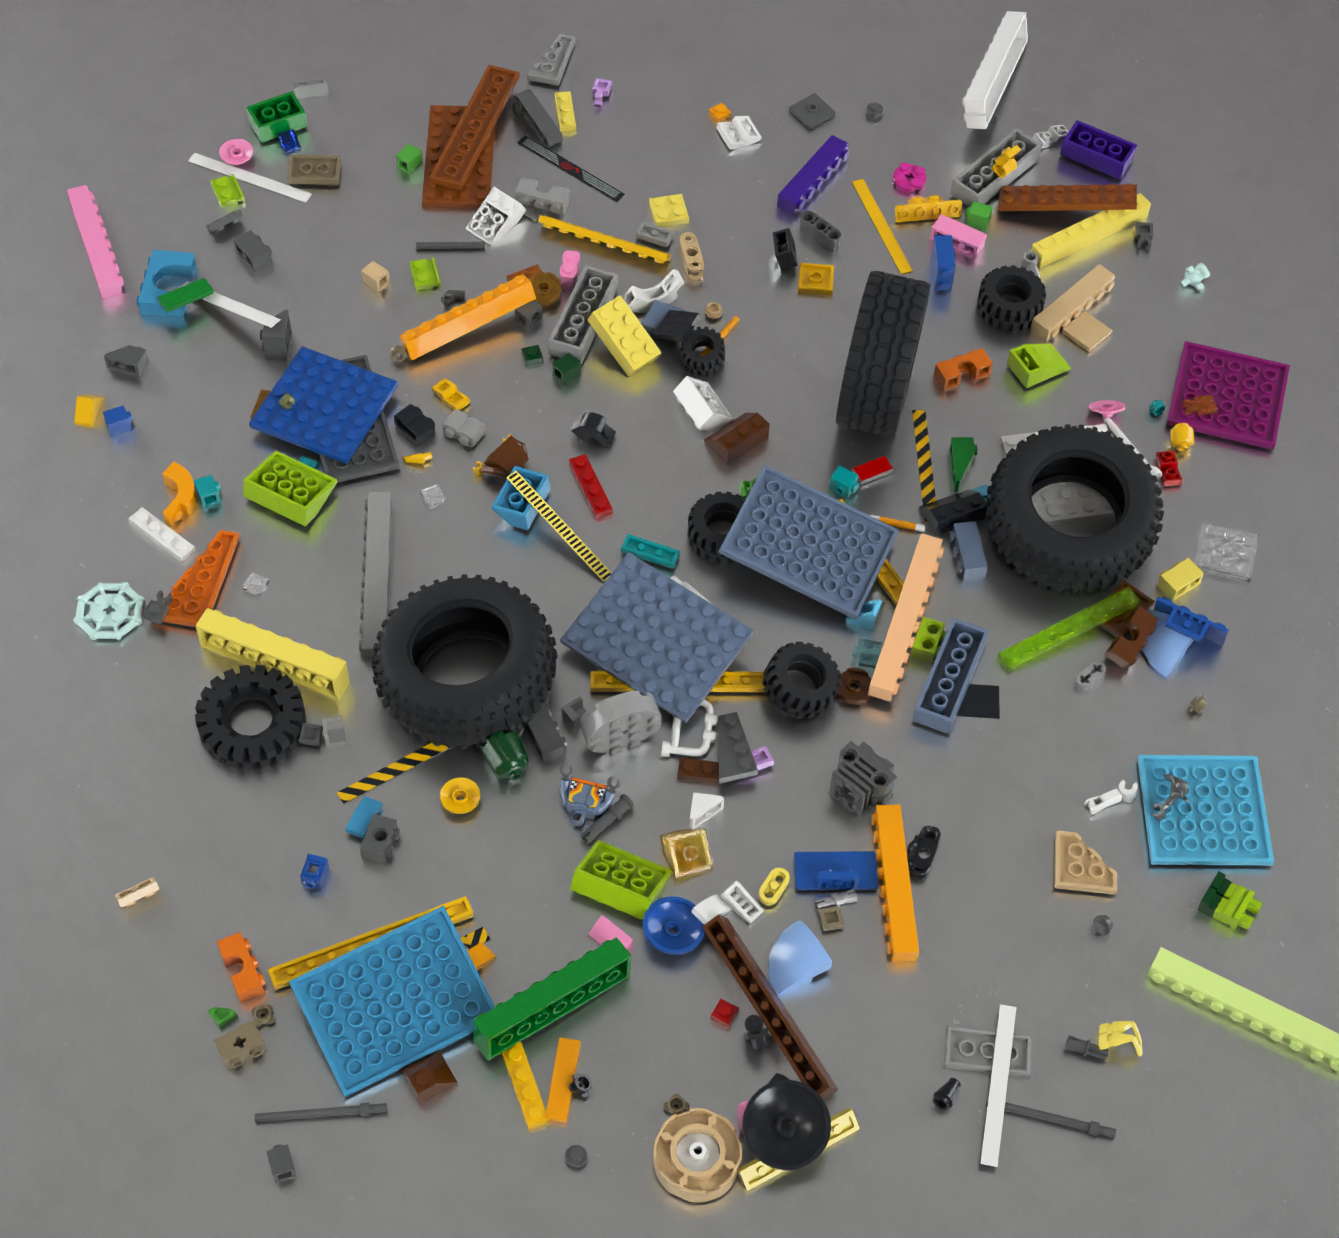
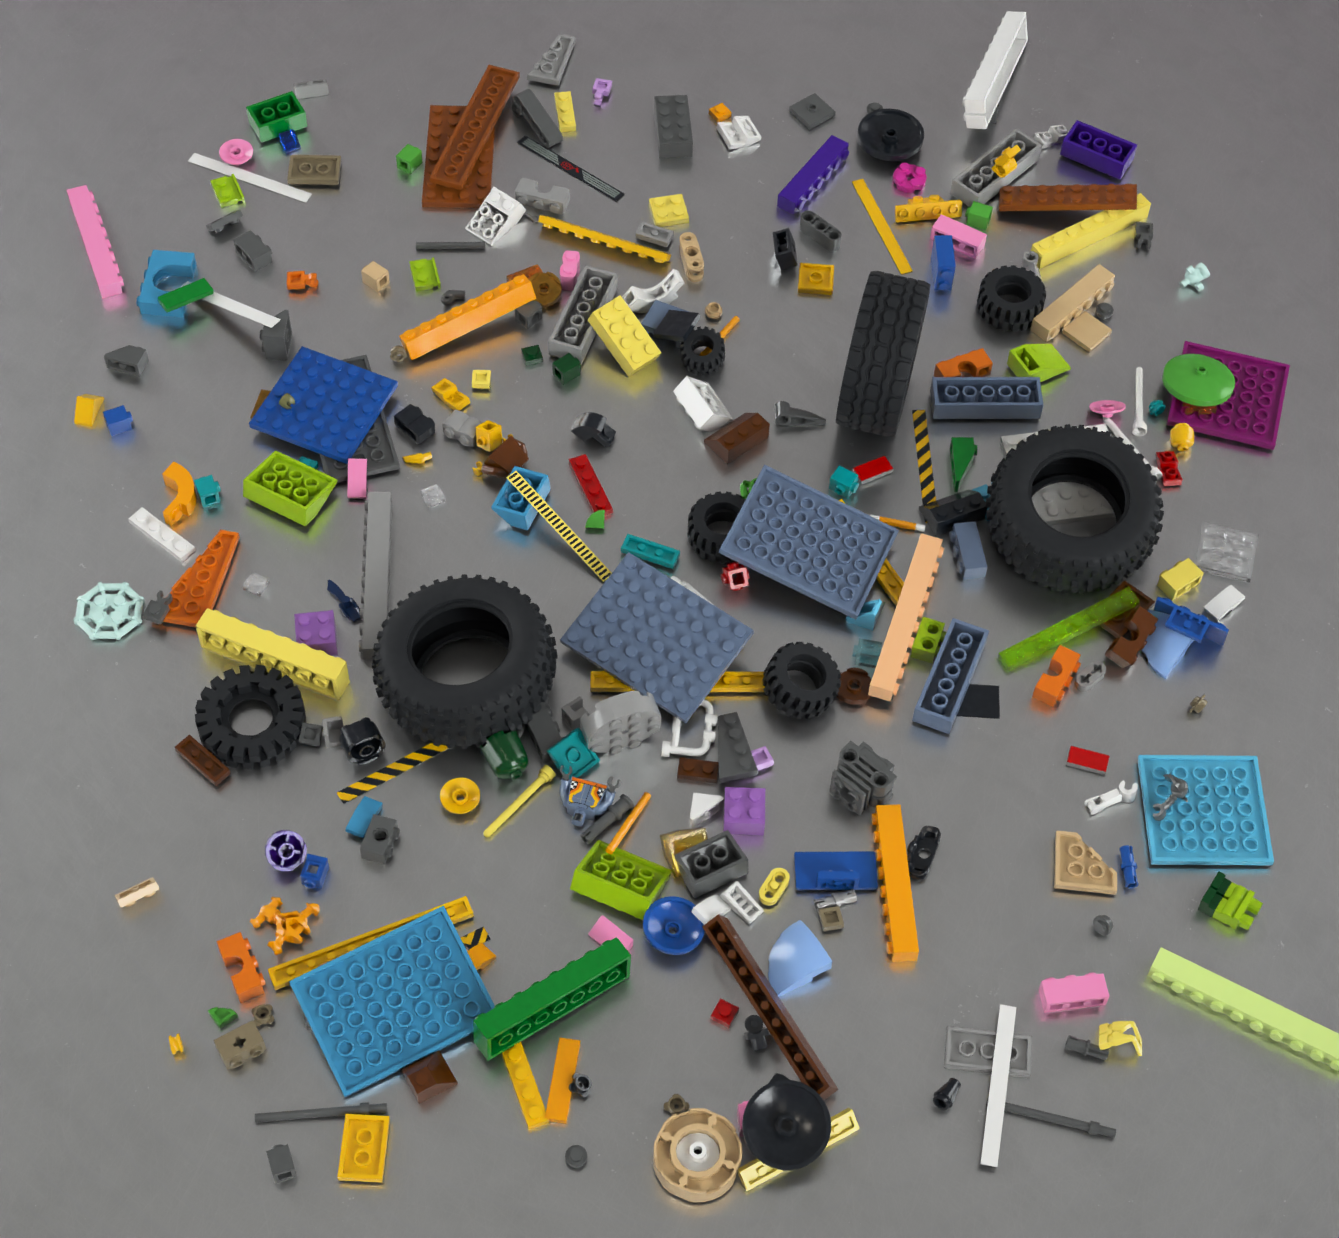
(176, 1043): none -> yellow bush
(202, 760): none -> reddish brown plate
(285, 850): none -> cylinder
(288, 925): none -> light orange piece
(299, 279): none -> orange plate
(317, 631): none -> medium lavender brick
(347, 604): none -> dark blue piece
(357, 478): none -> bright pink slope
(361, 741): none -> black brick
(363, 1148): none -> yellow plate
(481, 379): none -> light yellow plate
(489, 435): none -> yellow brick
(545, 775): none -> light yellow piece
(573, 752): none -> teal tile
(596, 520): none -> bright green tile
(628, 823): none -> light orange bar
(673, 126): none -> dark grey brick
(711, 864): none -> dark grey slope
(740, 579): none -> red brick
(744, 810): none -> medium lavender brick
(791, 416): none -> dark grey piece
(890, 134): none -> black dish
(986, 398): none -> sand blue brick
(1050, 688): none -> orange arch
(1073, 992): none -> bright pink brick
(1087, 760): none -> red tile
(1104, 310): none -> dark grey plate
(1128, 866): none -> blue pin
(1139, 427): none -> white piece
(1198, 380): none -> bright green dish
(1224, 602): none -> white slope

